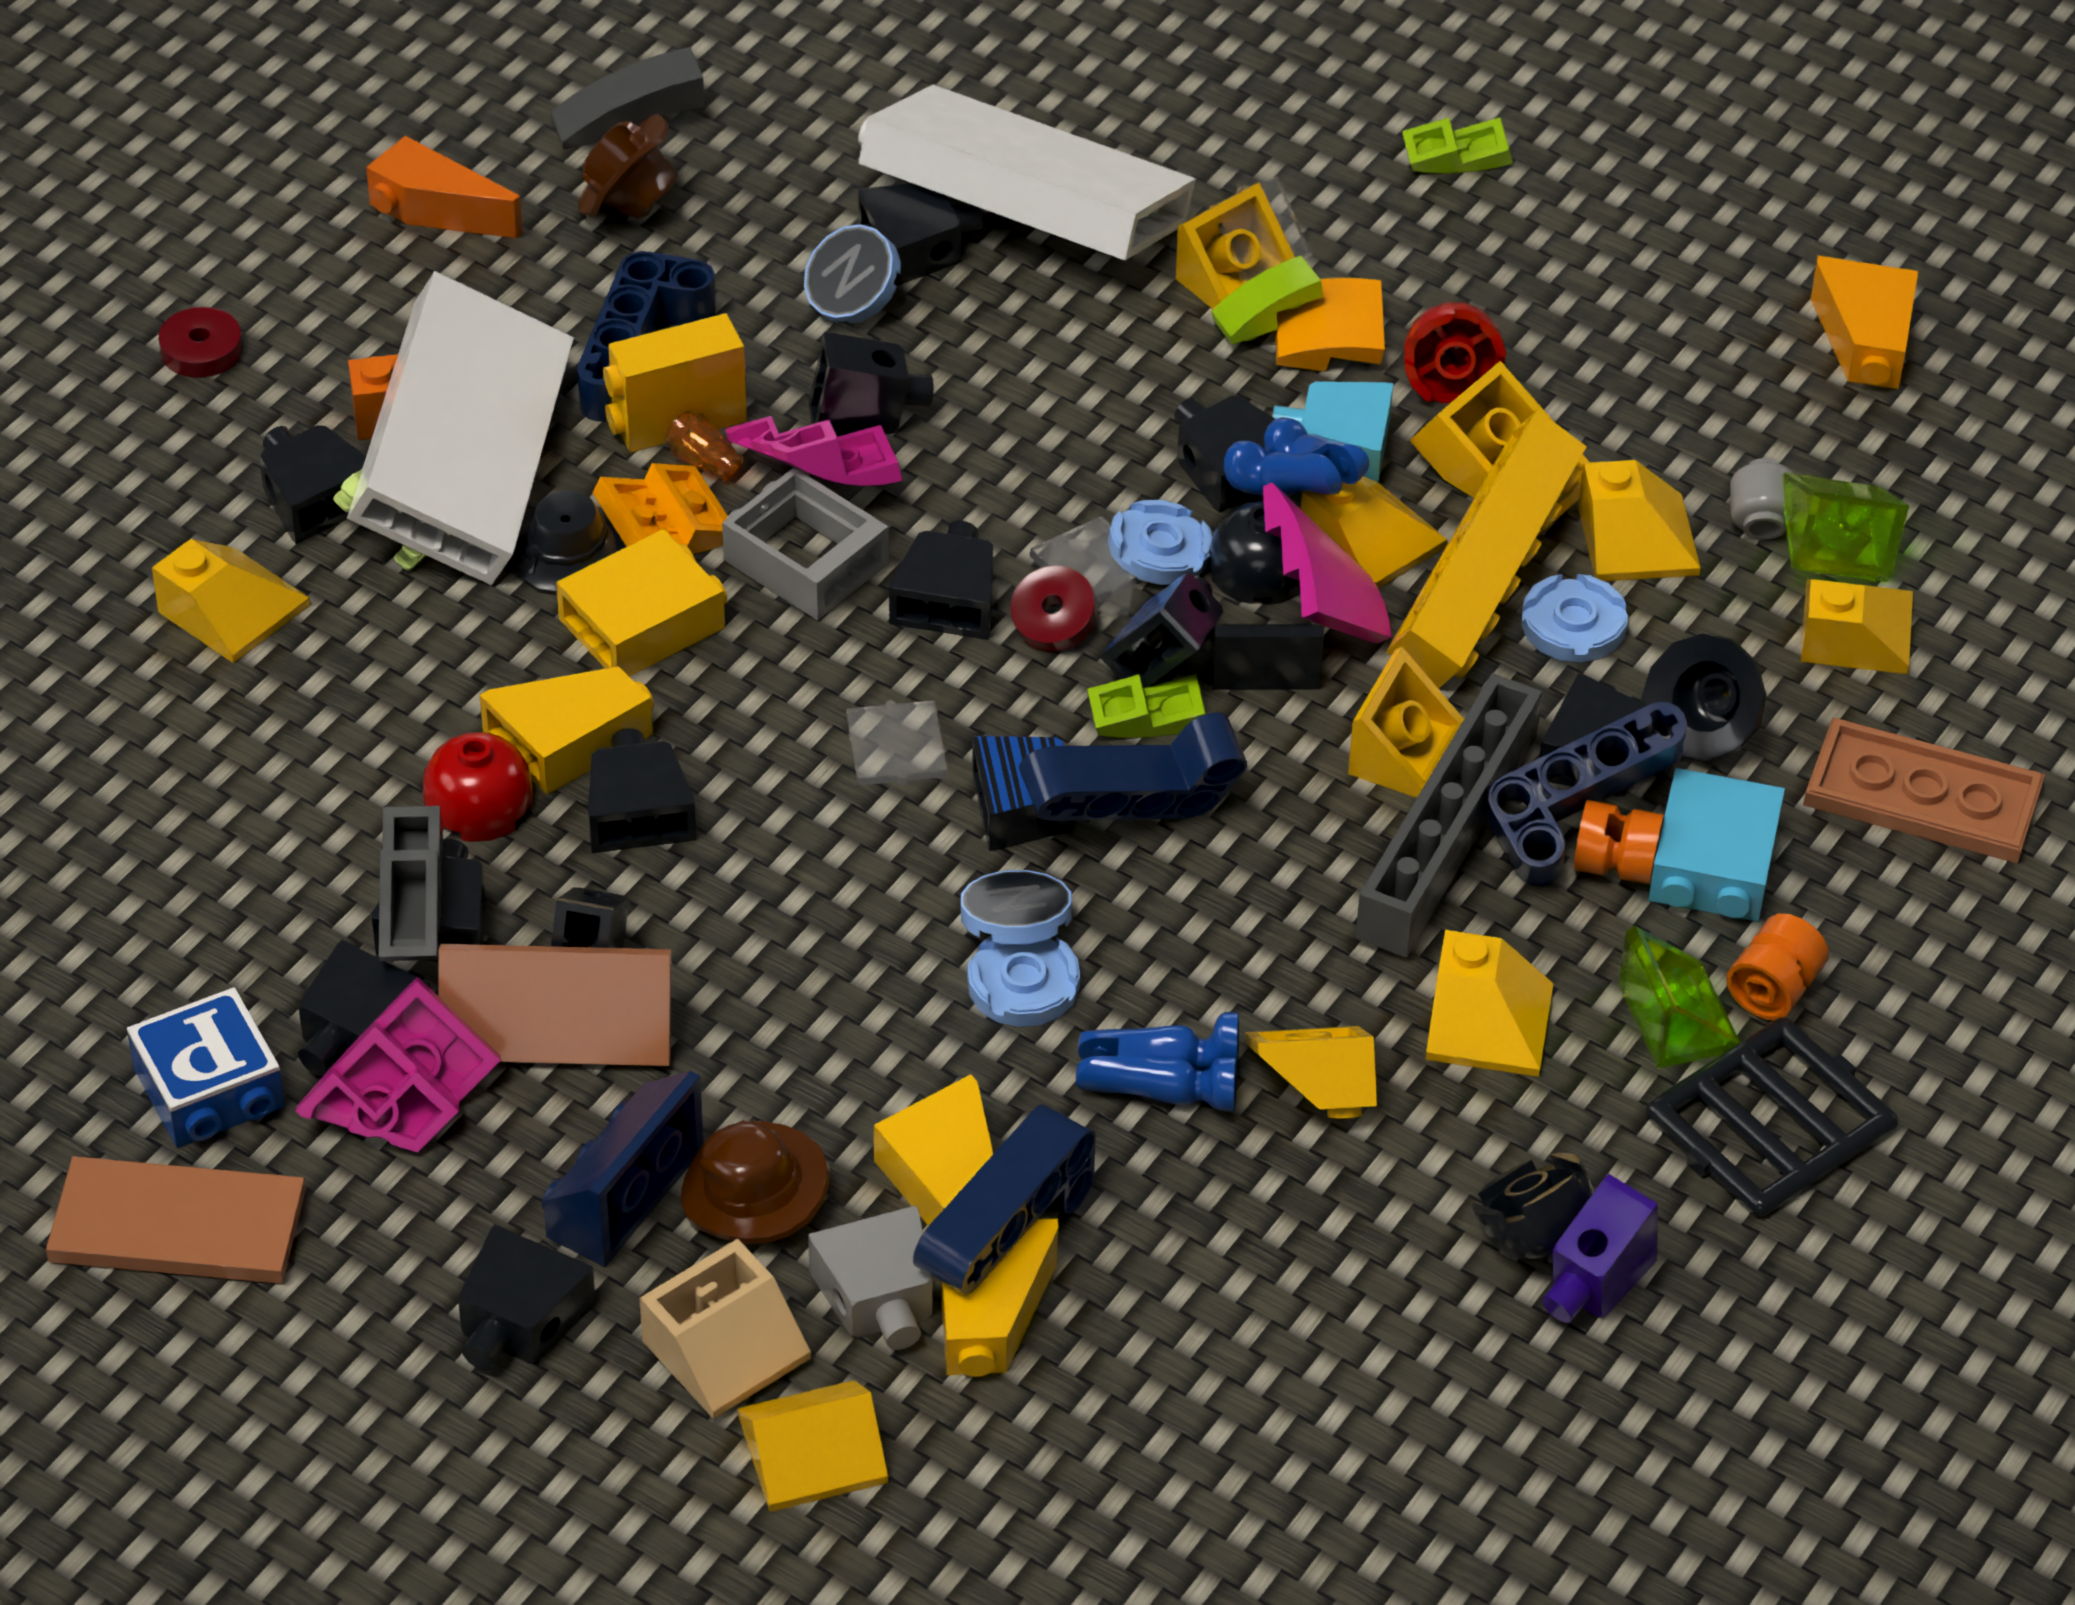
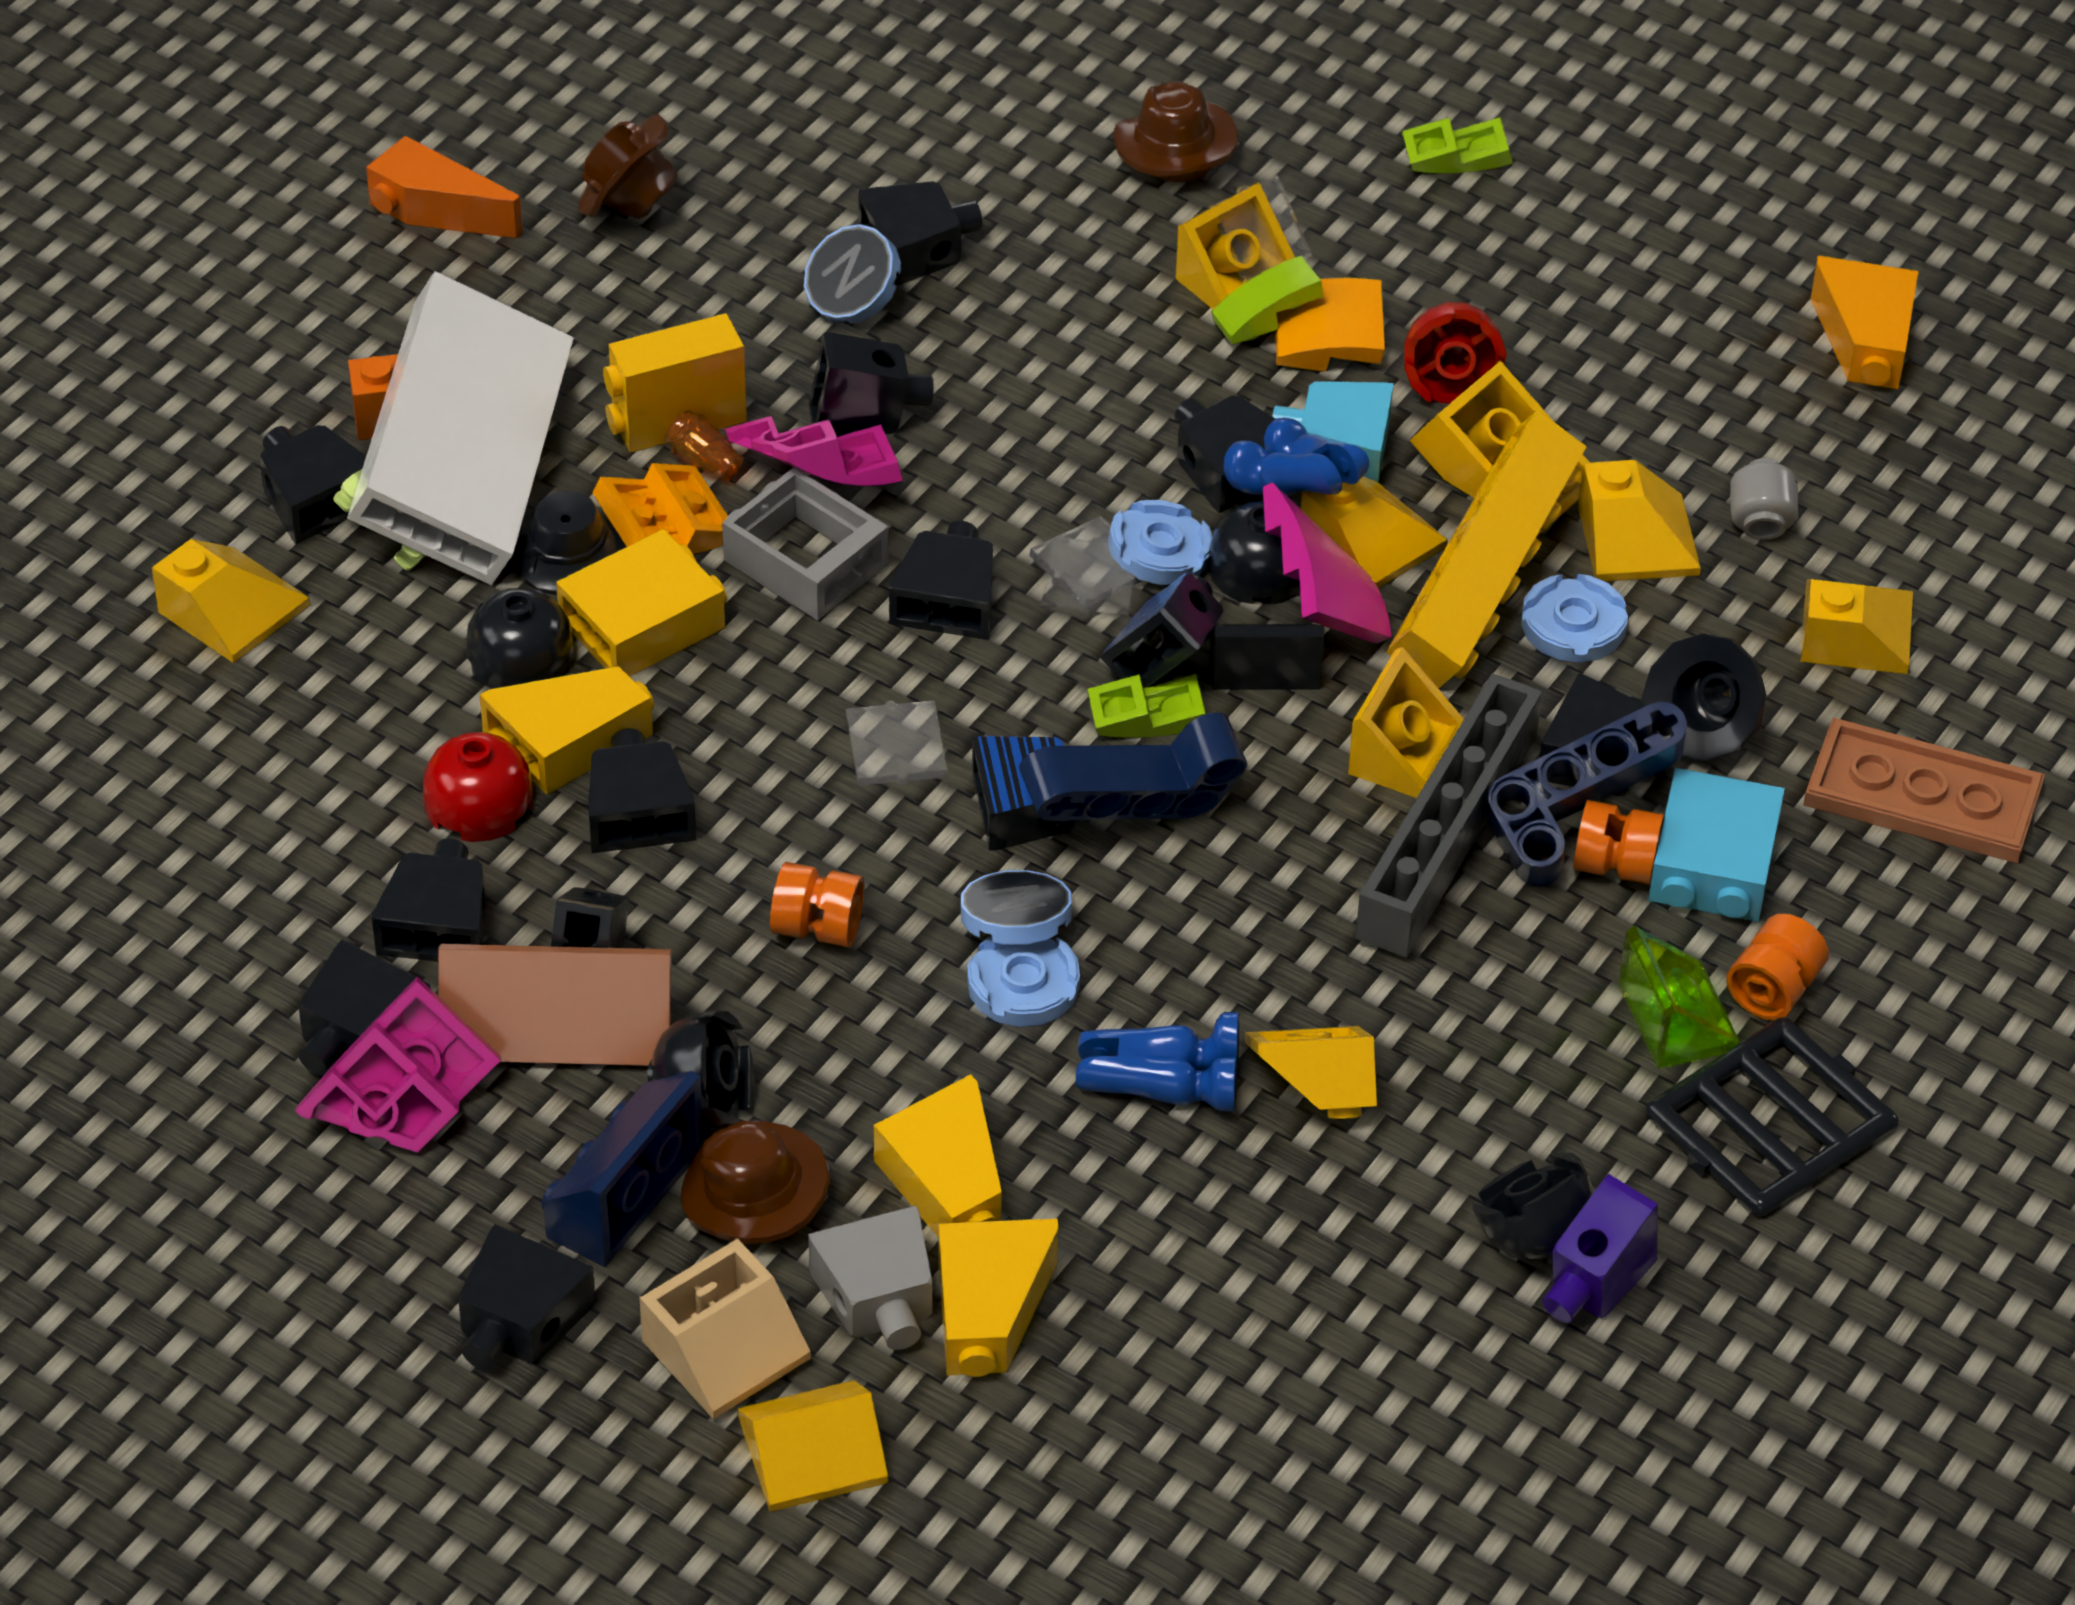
(176, 1220): nougat tile -> none
(200, 342): dark red piece -> none
(206, 1067): piece -> none
(410, 883): dark grey slope -> none
(519, 639): none -> black cylinder
(634, 93): dark grey slope -> none
(644, 293): dark blue beam -> none
(710, 1049): none -> black cylinder
(817, 904): none -> orange wheel
(1026, 171): white brick -> none
(1037, 1166): dark blue beam -> none
(1049, 587): dark red piece -> none
(1176, 134): none -> reddish brown hat
(1488, 1006): yellow slope -> none
(1842, 527): clear neon green slope -> none

